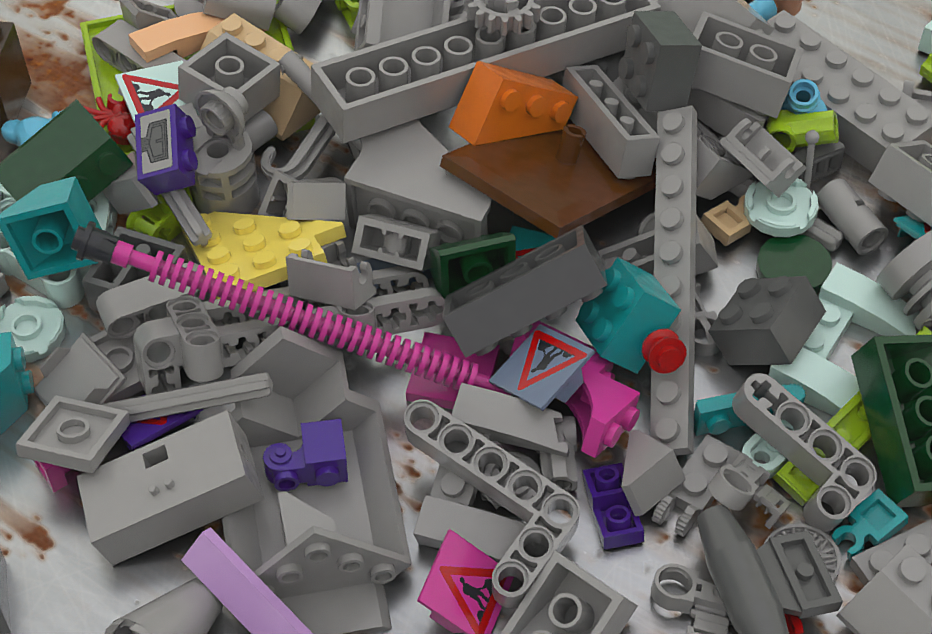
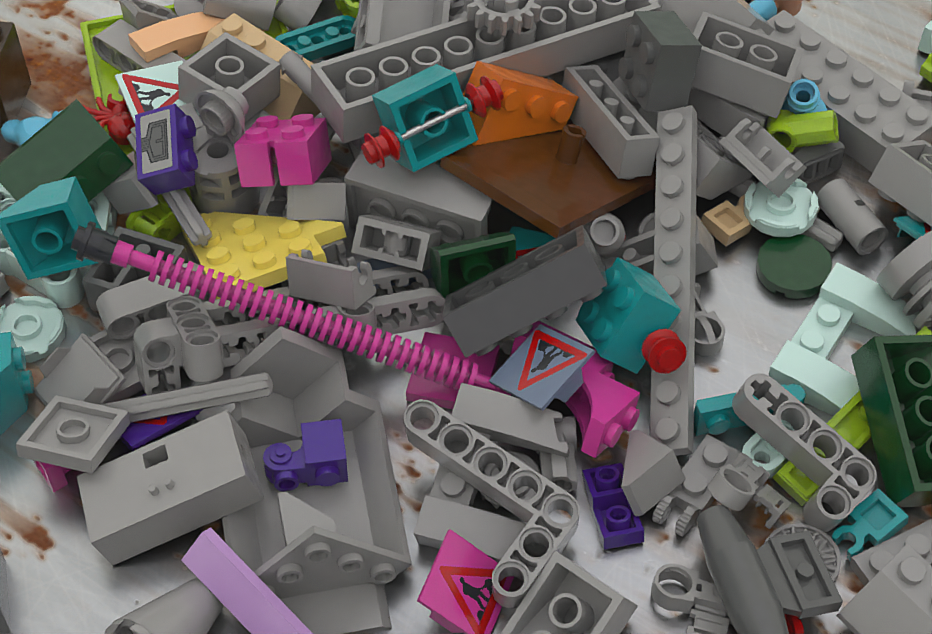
(296, 145): none -> dark pink piece
(321, 37): none -> teal plate
(428, 117): none -> teal brick
(606, 234): none -> light grey animal
(767, 321): dark grey brick -> none
(811, 138): light grey hinge -> none

